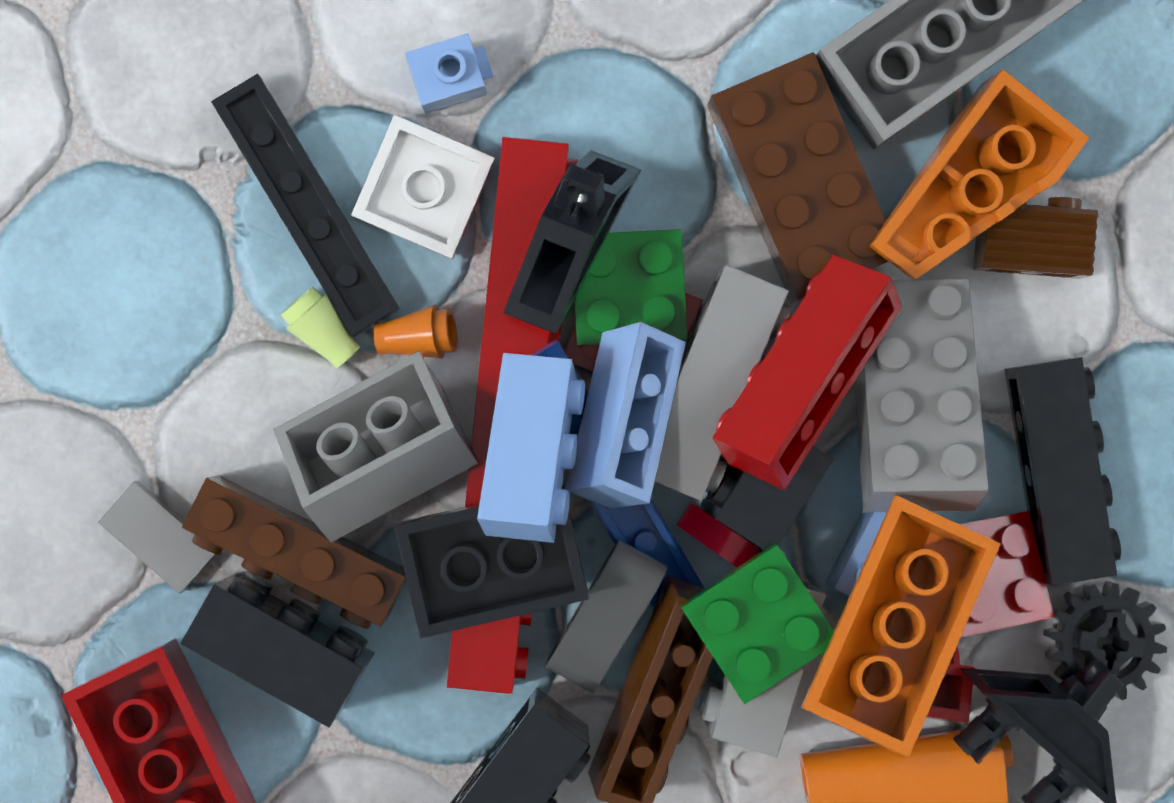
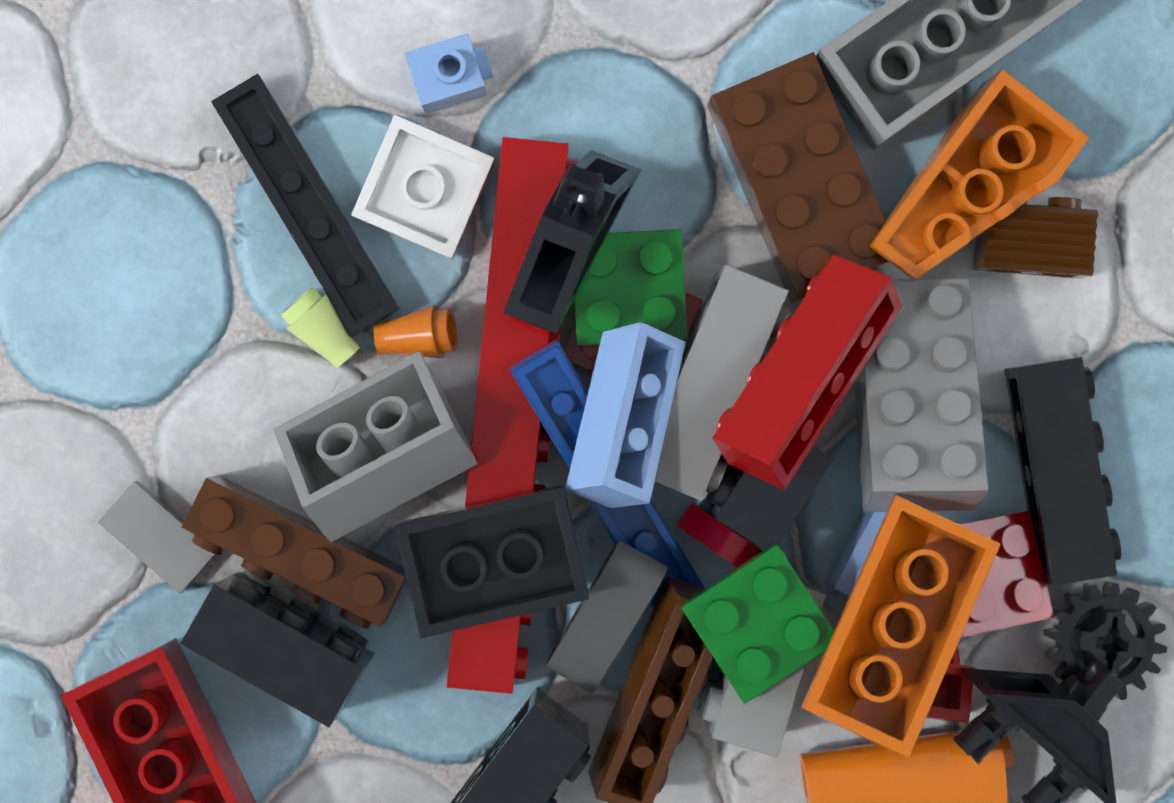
(530, 448): light blue brick -> none

